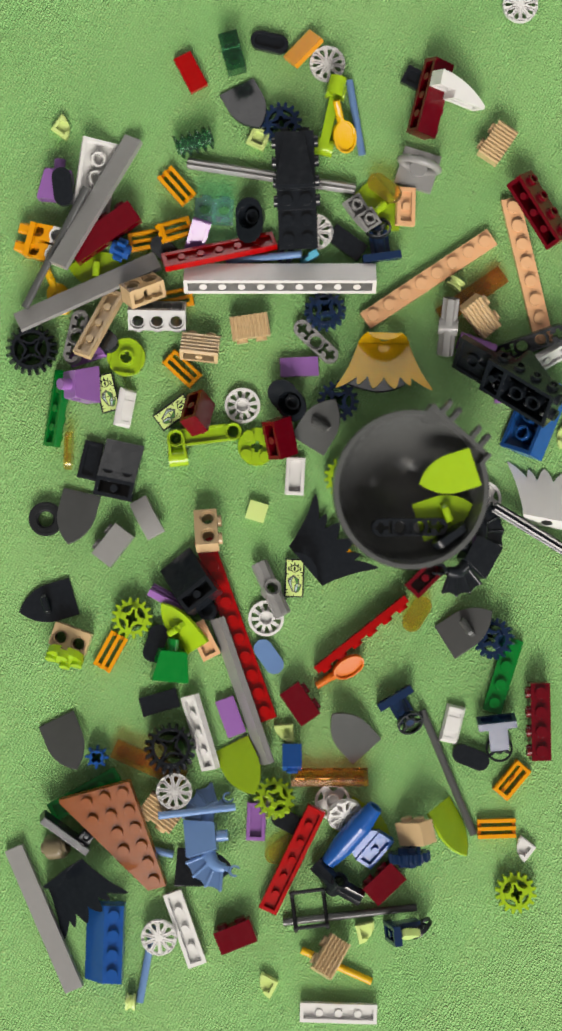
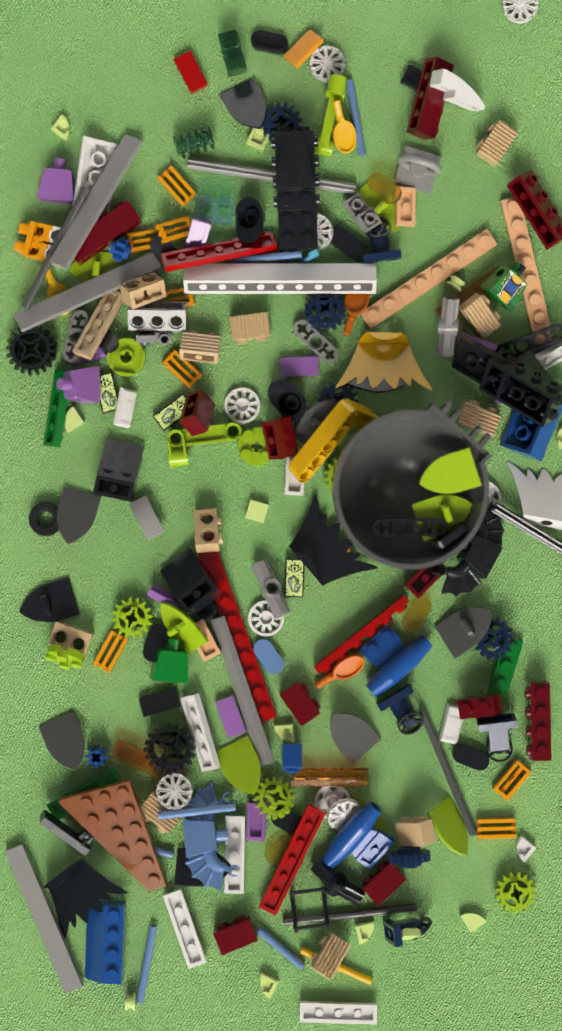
(54, 847): dark tan head -> none
(62, 186): black tile -> none
(68, 450): clear yellow tile -> none
(72, 420): none -> yellowish green tile
(90, 460): black tile -> none
(112, 544): light grey brick -> none
(148, 337): none -> plate
(159, 937): white wheel -> none
(235, 853): none -> white plate
(280, 947): none -> medium blue piece
(328, 436): none -> yellow beam
(355, 305): none -> orange piece
(393, 658): none -> blue plate
(472, 920): none -> yellowish green tile
(475, 415): none -> tan brick
(480, 706): none -> dark red brick
(506, 285): none -> torso

